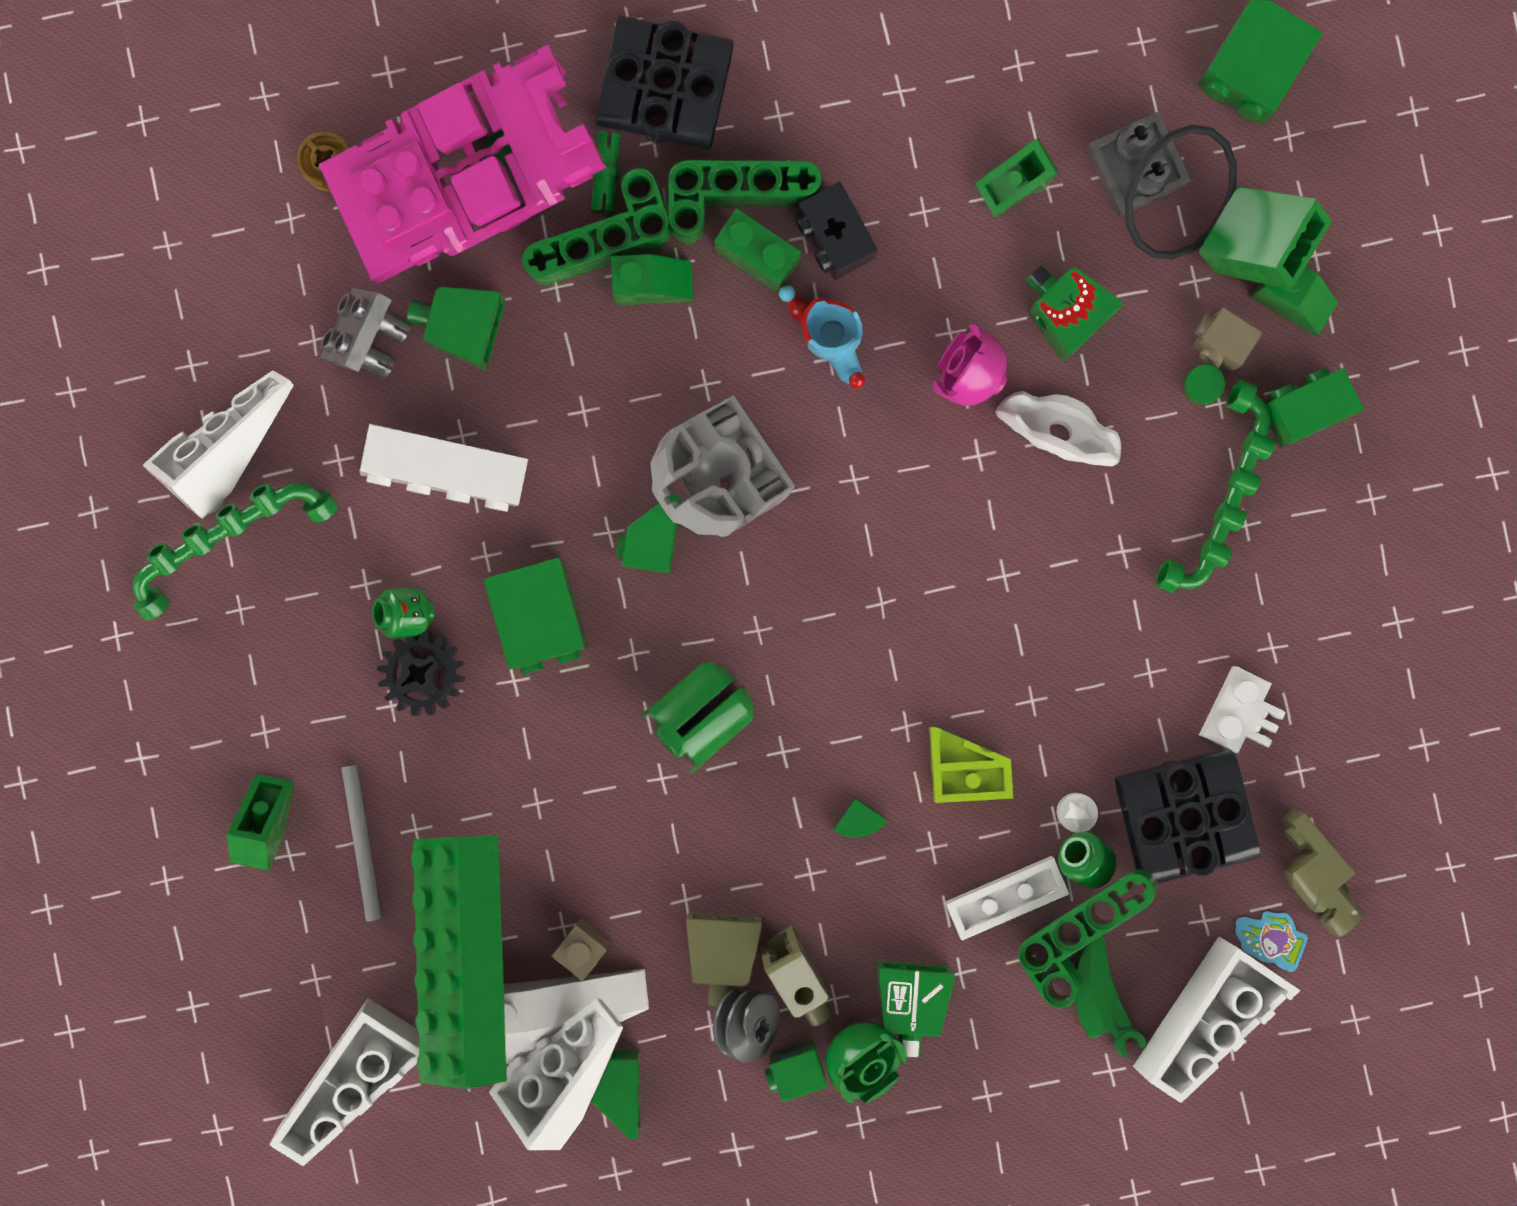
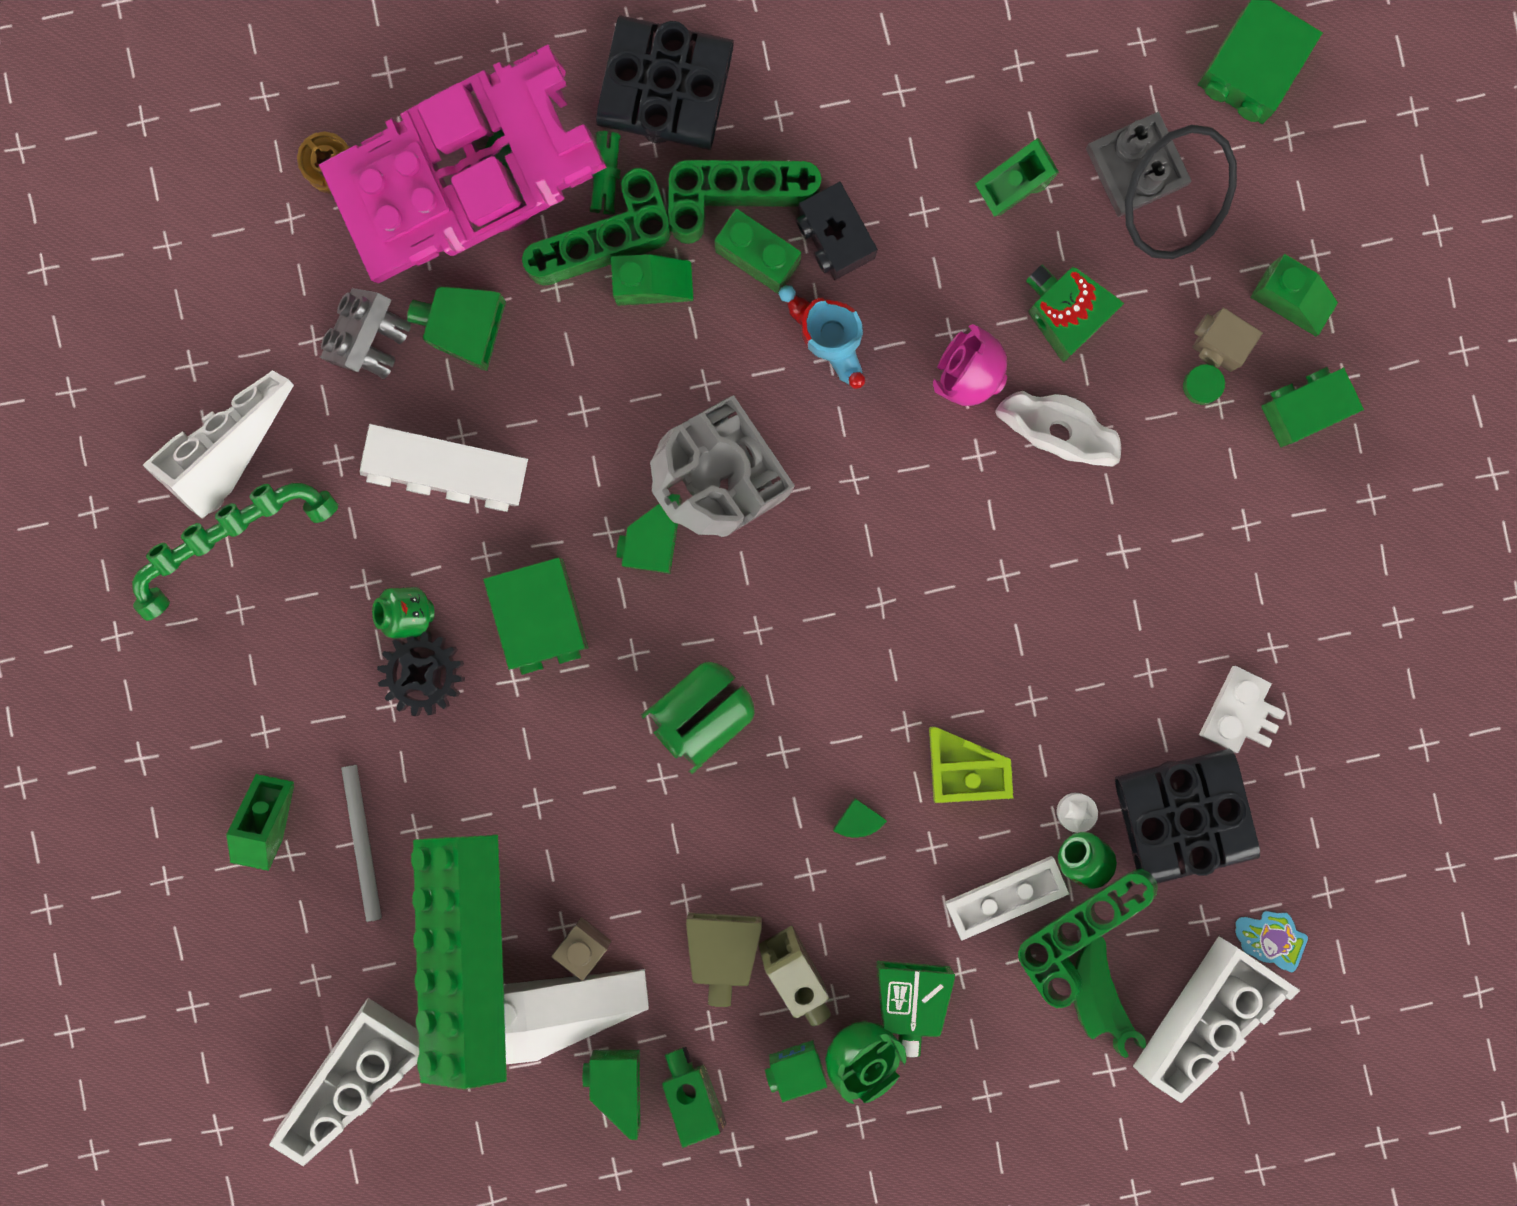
(557, 1079): white wedge -> none
(695, 1116): none -> green torso
(746, 1024): dark grey piece -> none
(1240, 483): green bar -> none
(1265, 236): green brick -> none
(1320, 875): olive plate -> none

